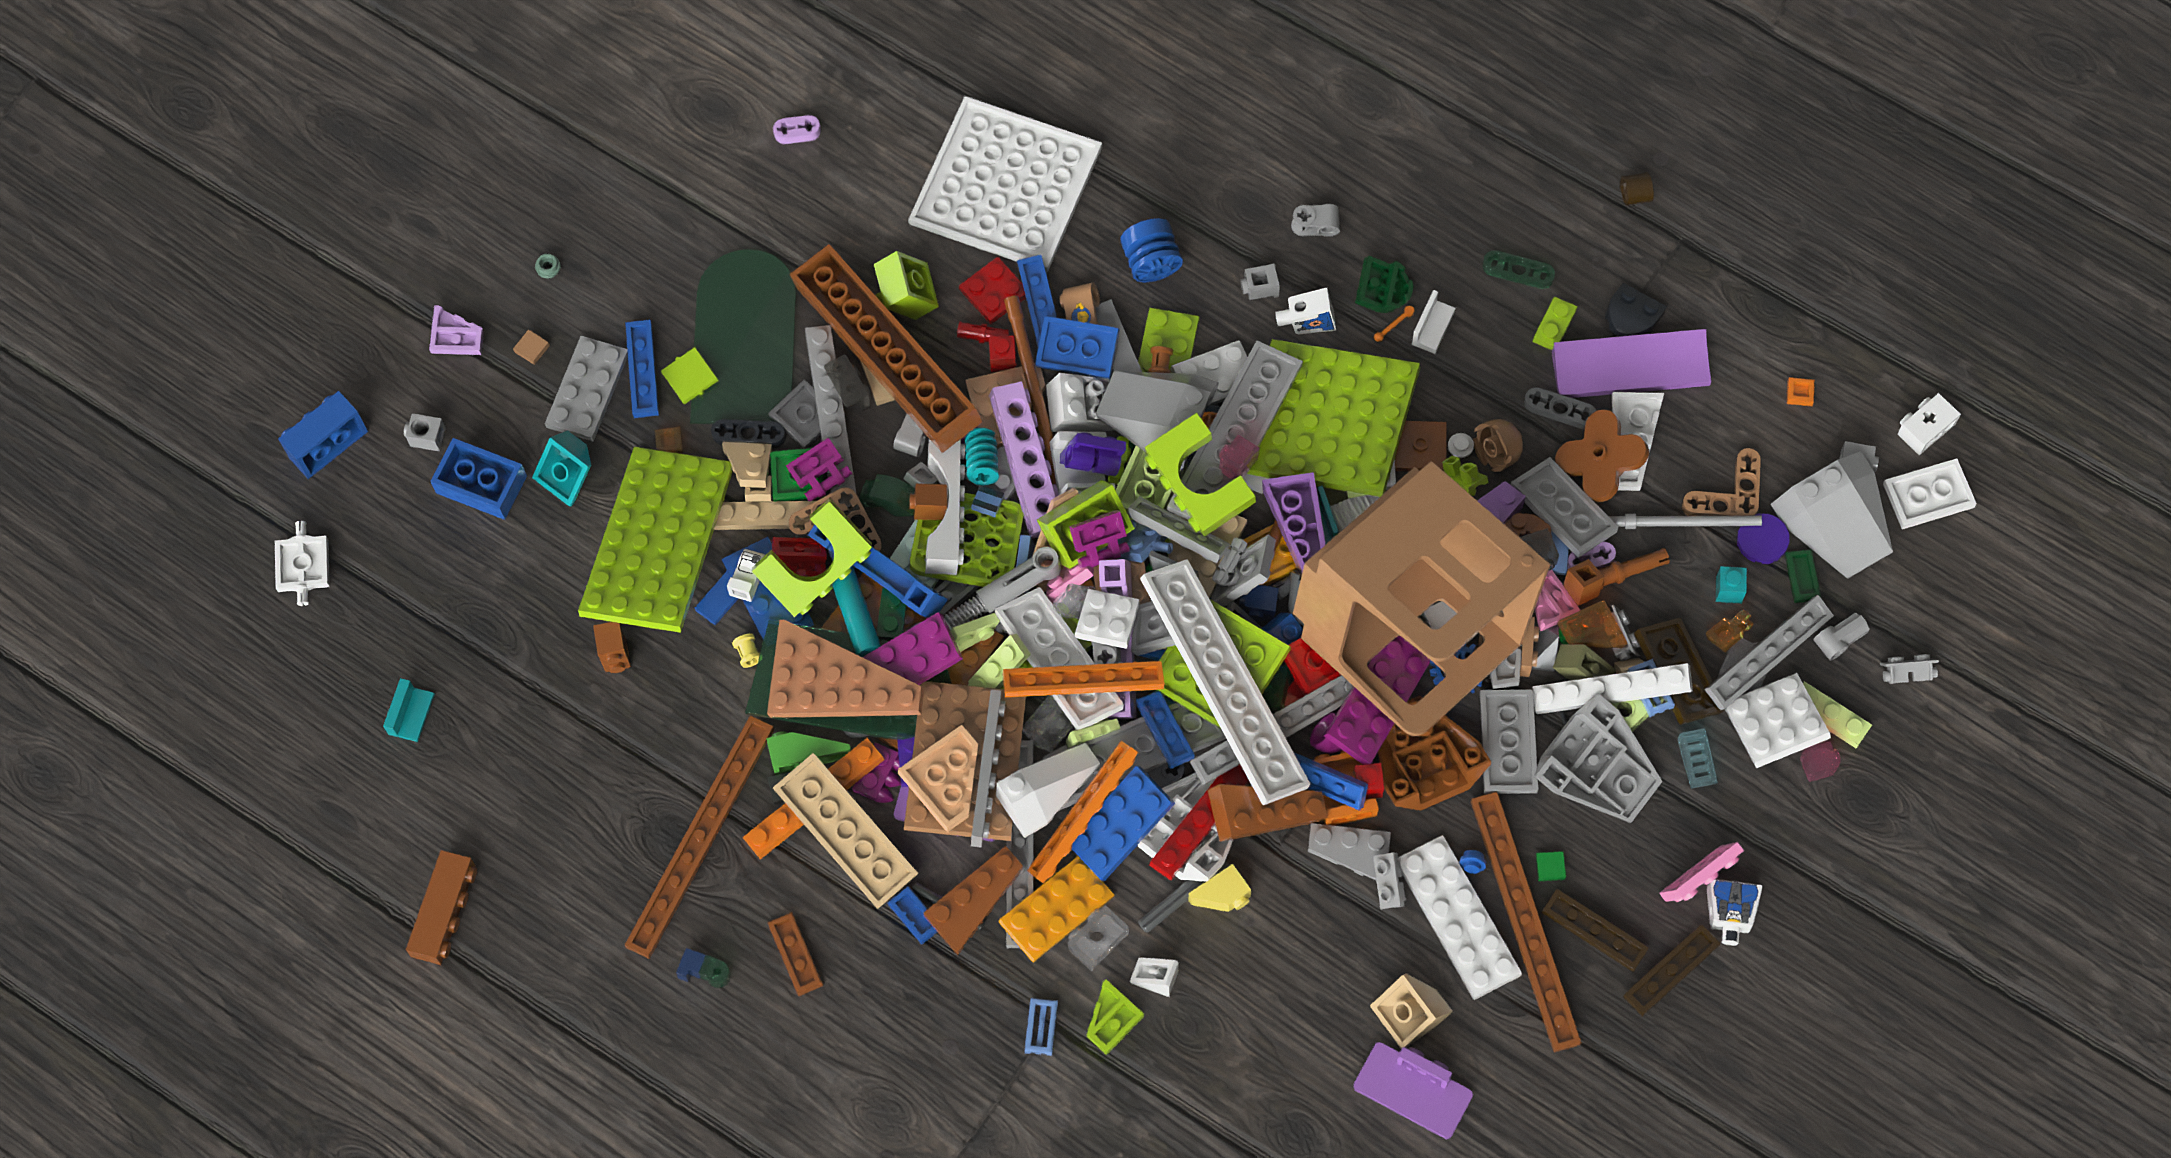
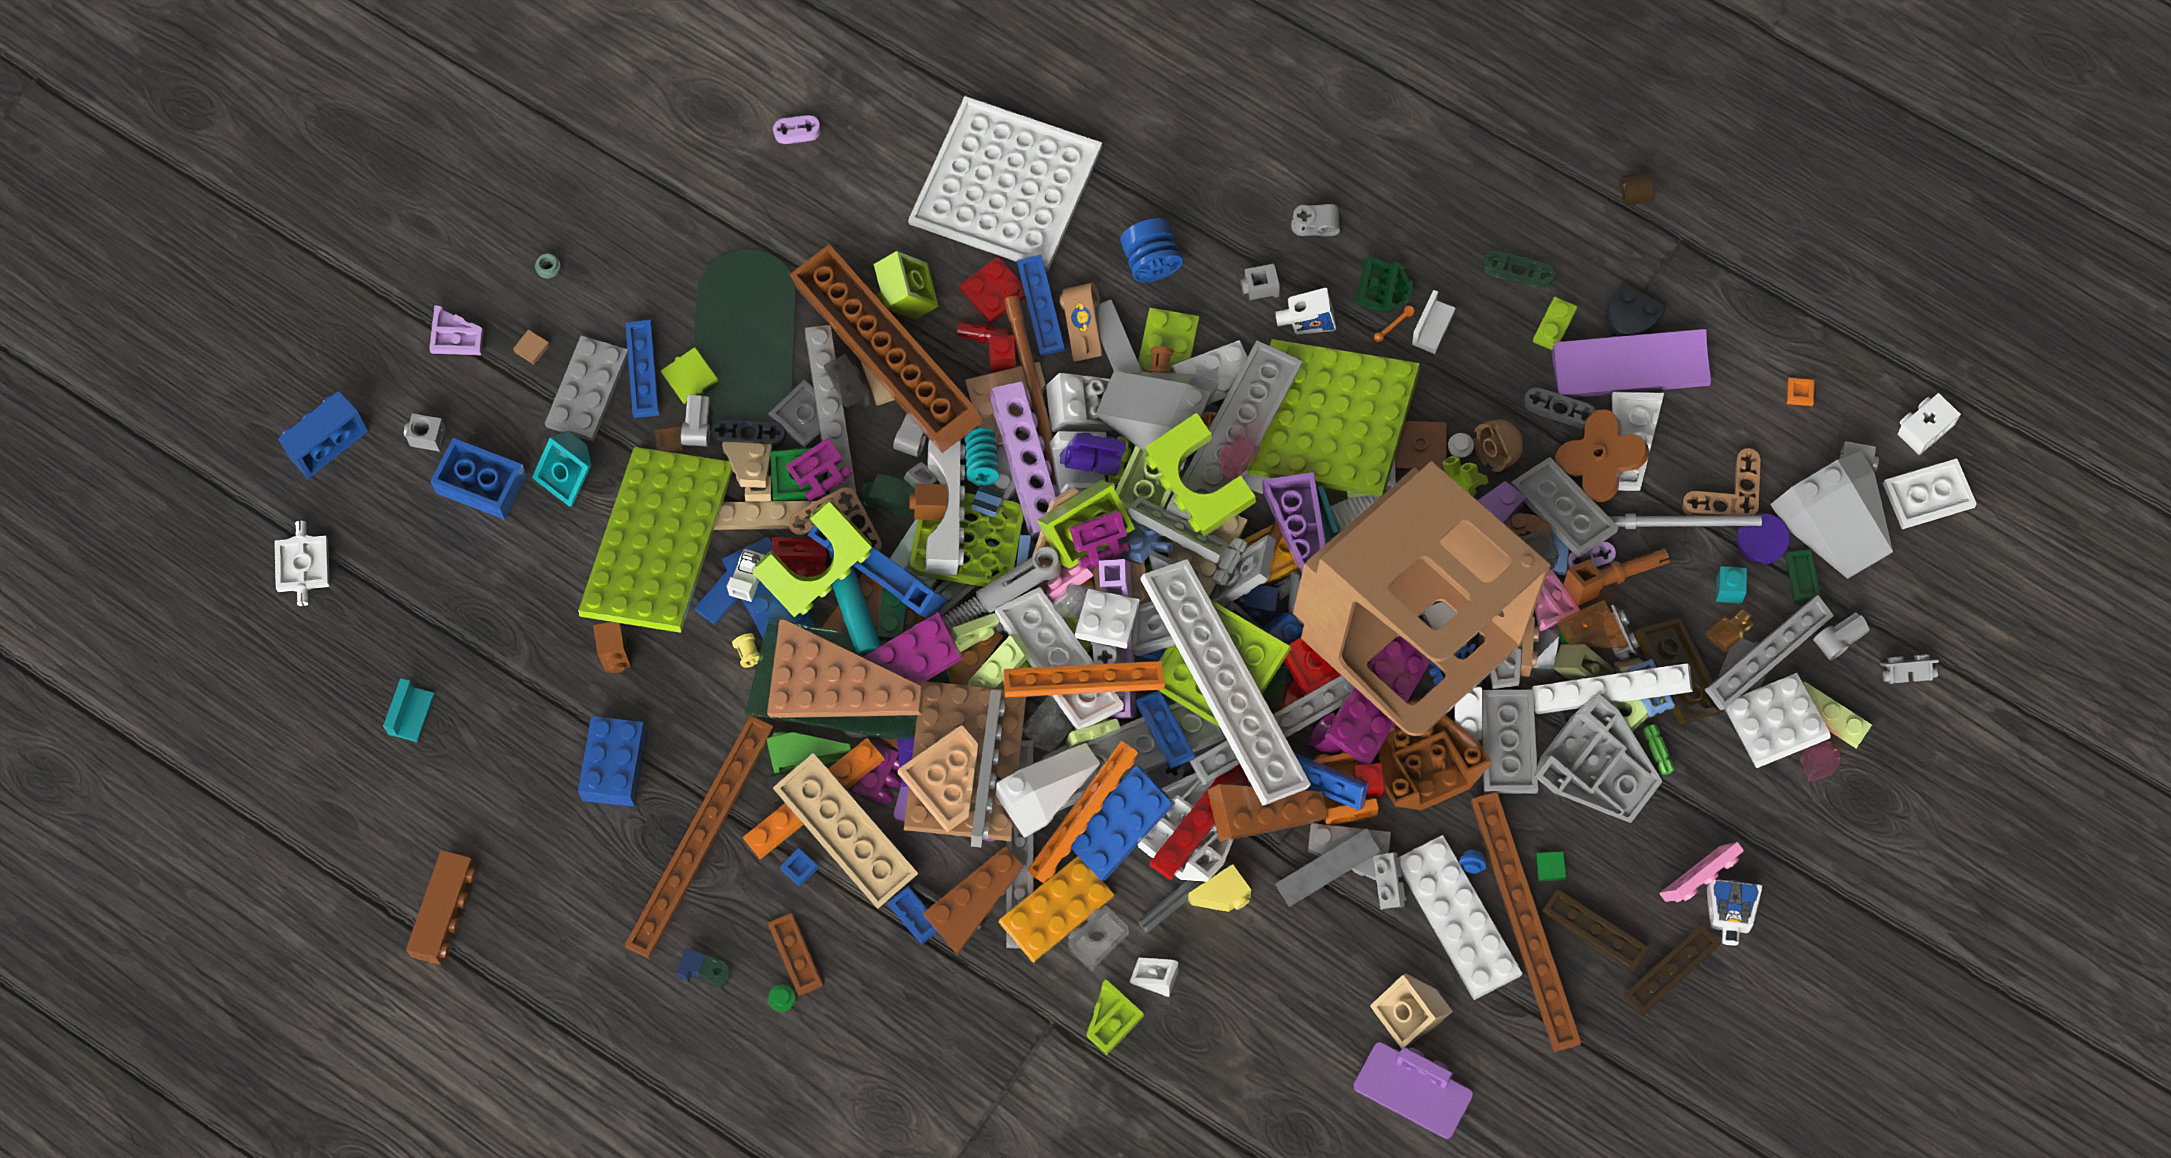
(612, 761): none -> blue brick
(696, 428): none -> light grey piece
(781, 998): none -> green plate
(799, 867): none -> blue plate
(1038, 1049): medium blue tile -> none
(1077, 347): blue plate -> none
(1327, 867): none -> flat silver tile
(1469, 713): none -> white plate
(1658, 749): none -> bright green axle
(1685, 749): clear light blue slope -> none

